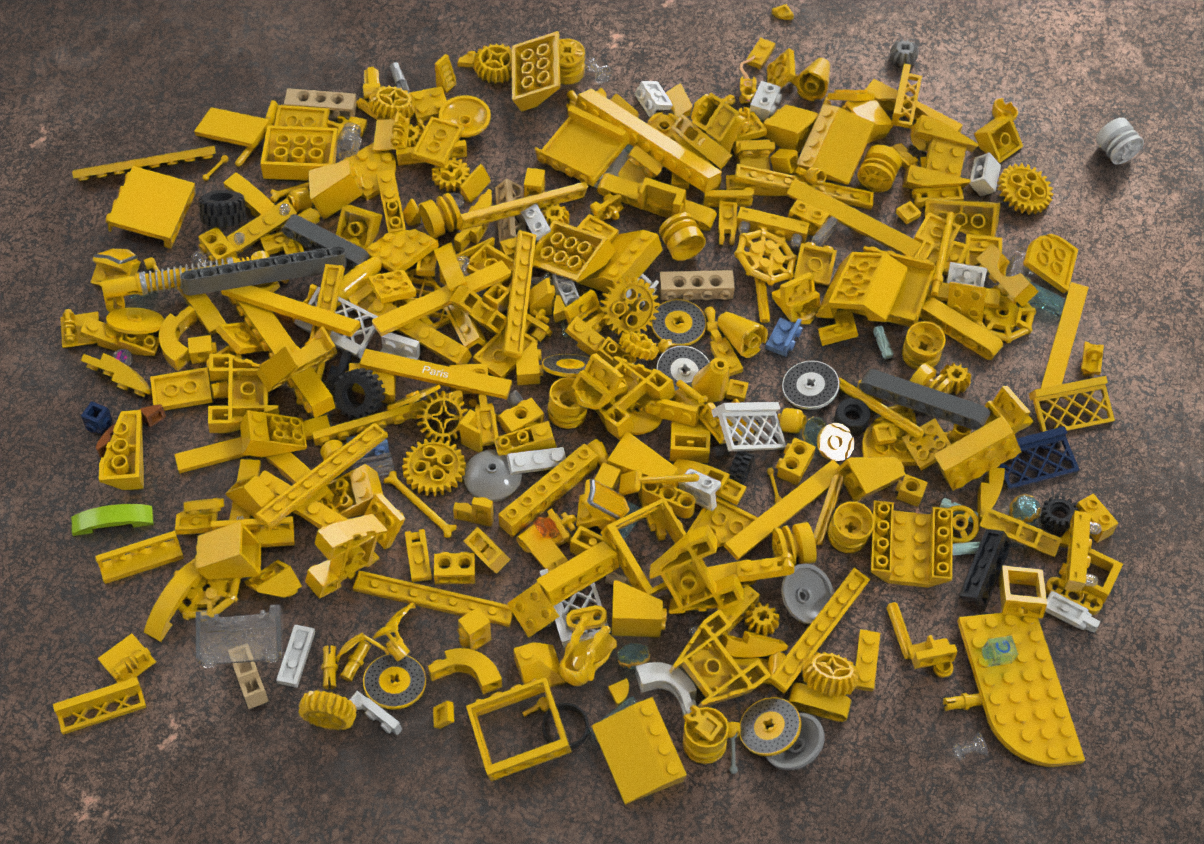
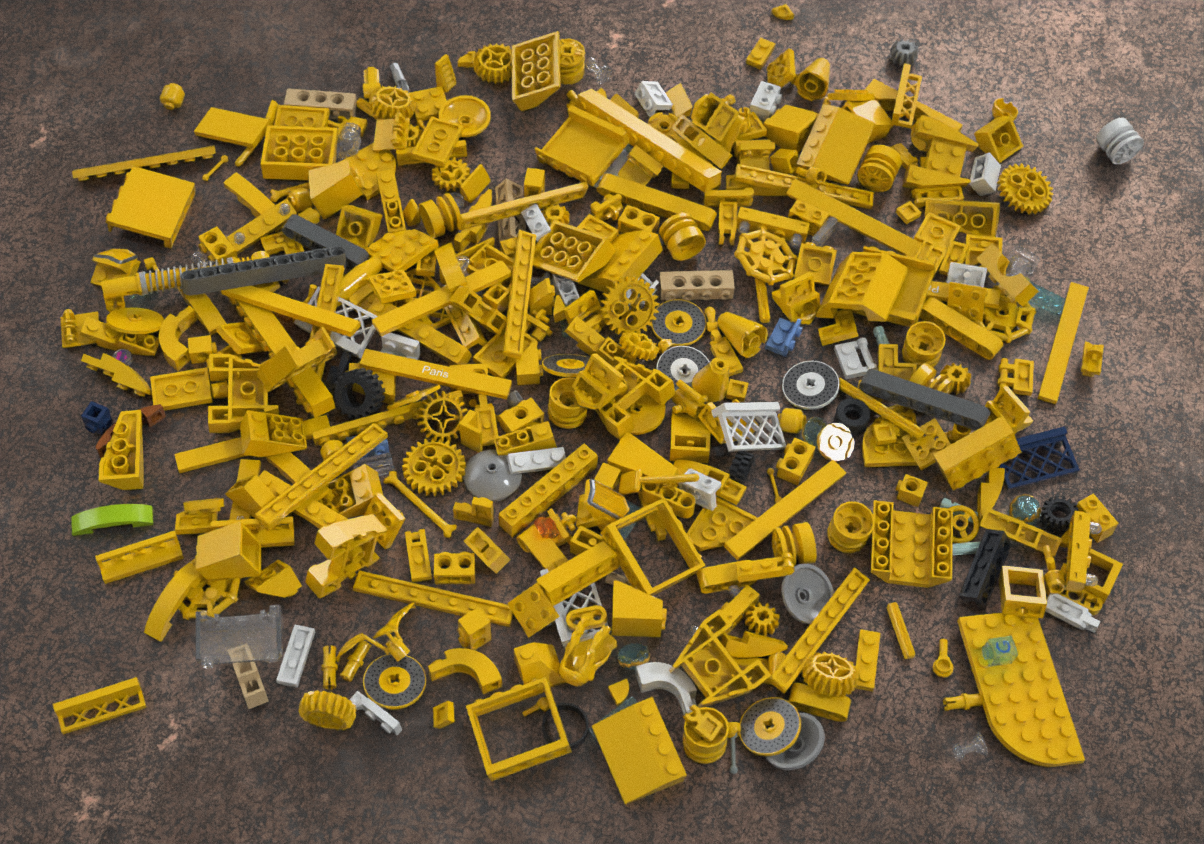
(127, 659): yellow hinge -> none
(172, 96): none -> yellow head
(222, 208): black tyre -> none
(600, 450): yellow cone -> none
(635, 219): none -> yellow brick
(661, 195): yellow panel -> none
(673, 411): yellow hinge -> none
(690, 578): yellow wedge -> none
(747, 85): yellow animal -> none
(828, 509): yellow axle -> none
(850, 361): none -> white plate
(869, 475): yellow slope -> none
(889, 363): none -> yellow plate
(932, 652): yellow panel -> none
(938, 278): yellow bar -> none
(1022, 376): none -> yellow plate
(1052, 260): yellow plate -> none
(1053, 578): none -> yellow piece
(1069, 389): yellow fence -> none

